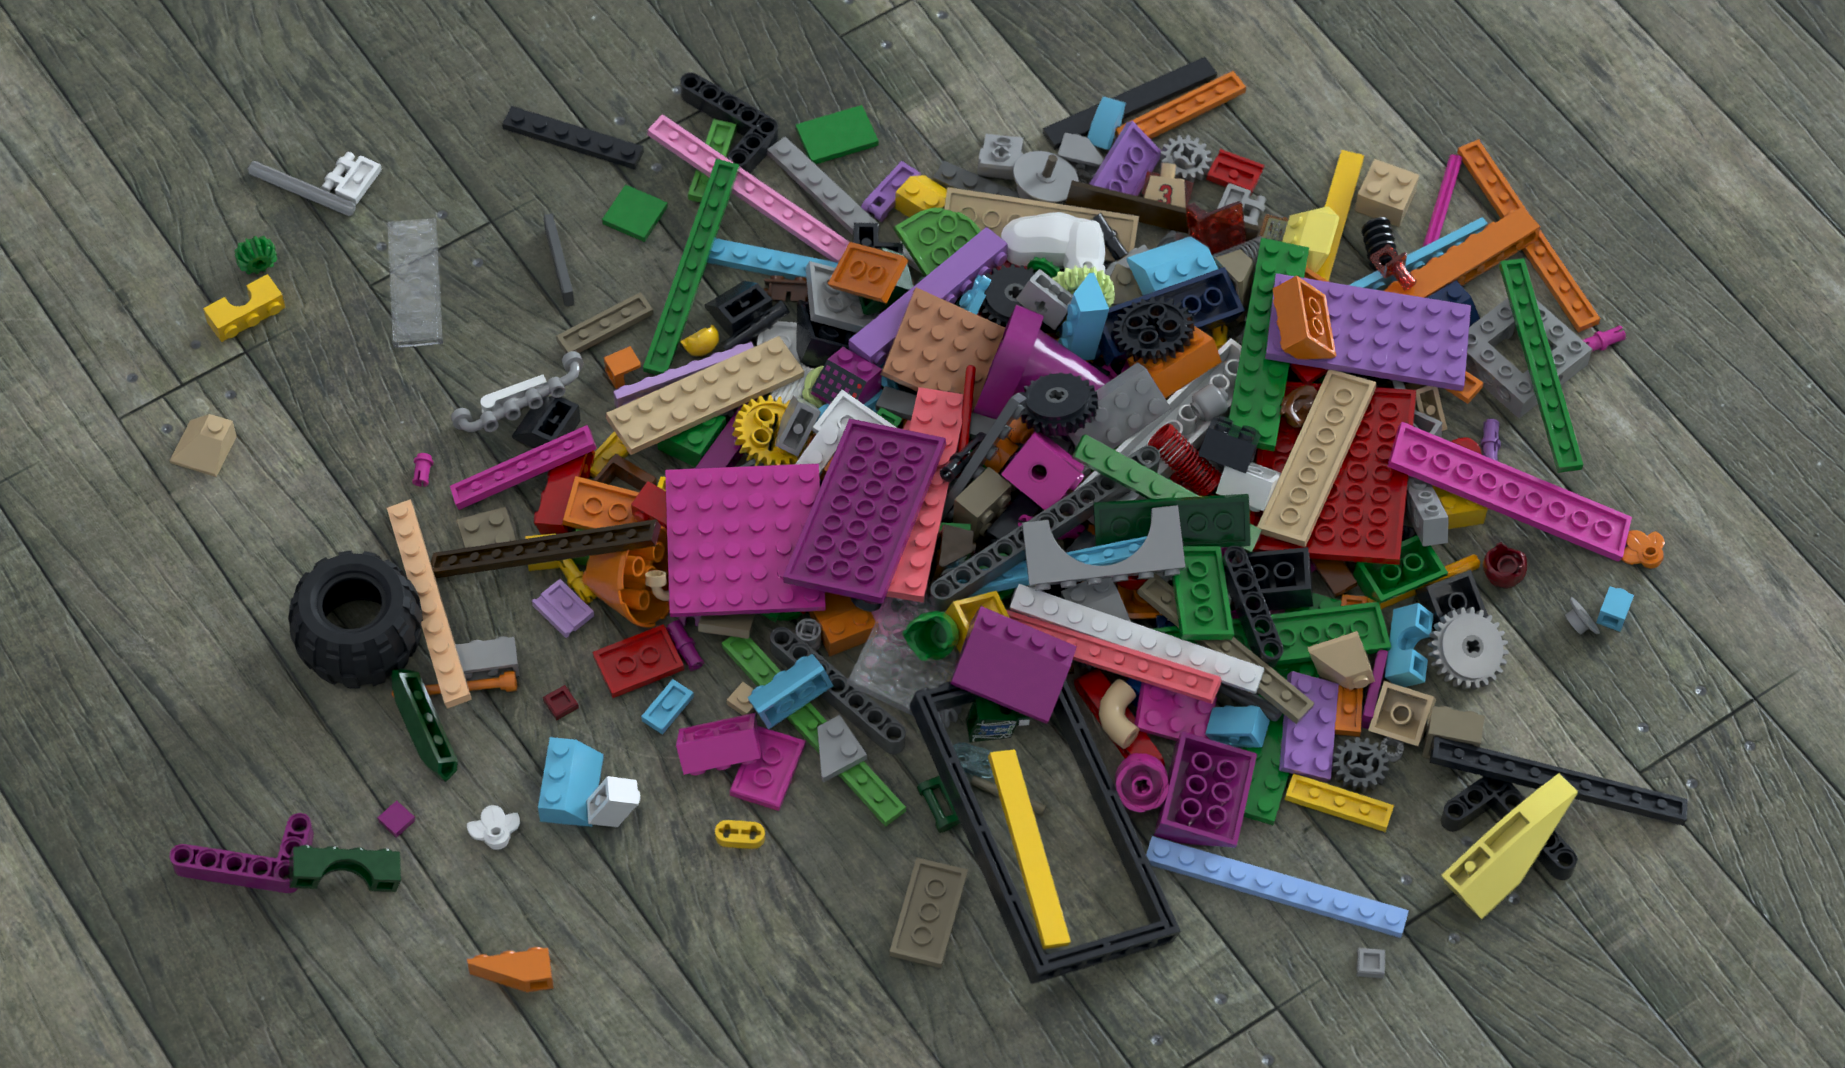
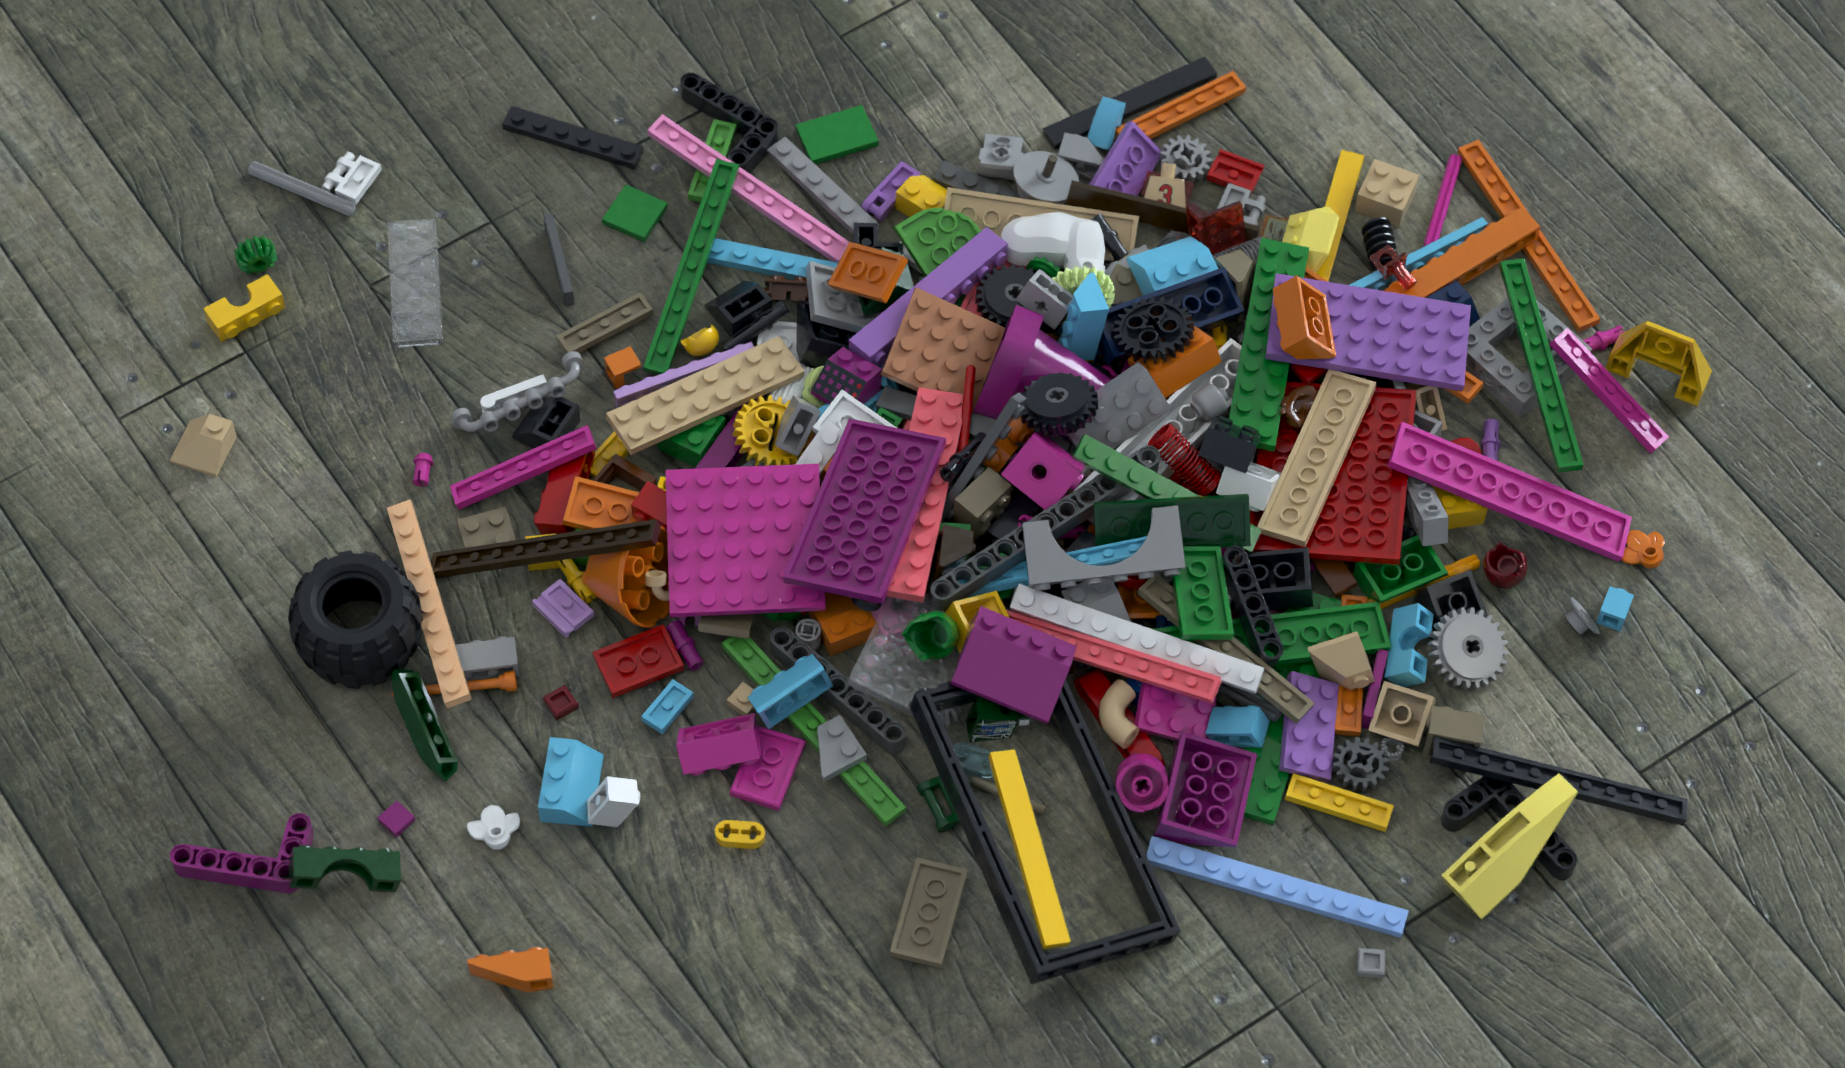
(974, 298): medium azure plate -> none
(1609, 390): none -> dark pink plate
(1665, 350): none -> yellow wedge

